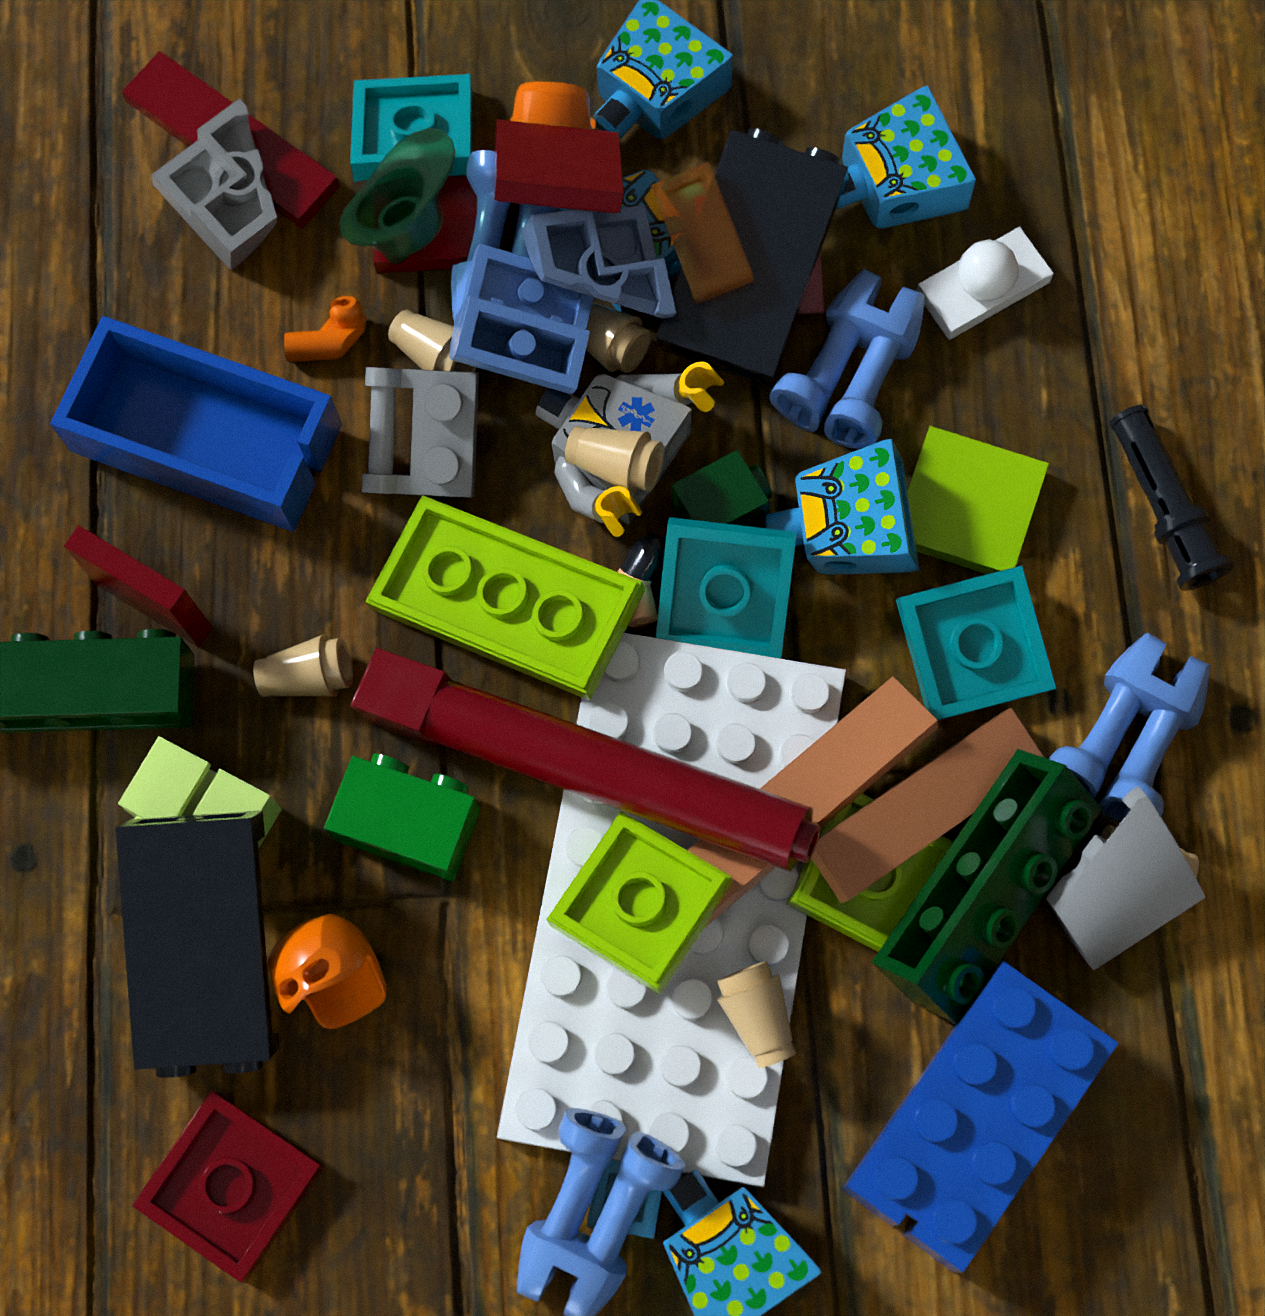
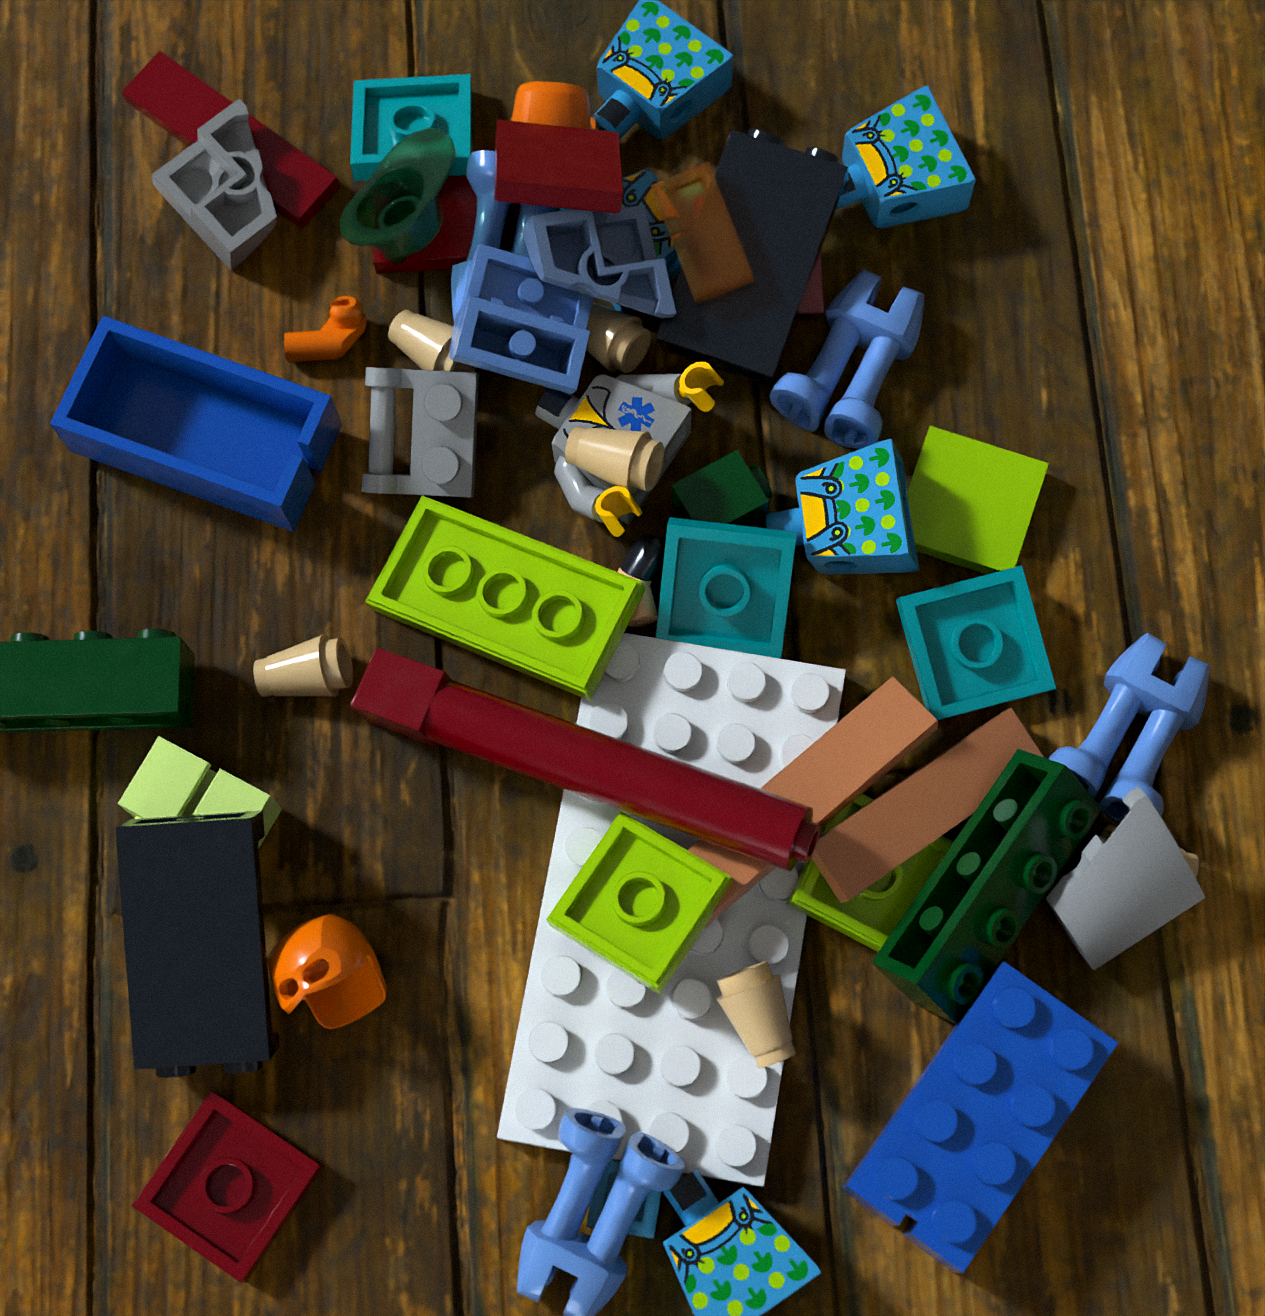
(138, 586): dark red tile -> none
(403, 815): green brick -> none
(984, 282): white tile -> none
(1179, 521): black pin -> none

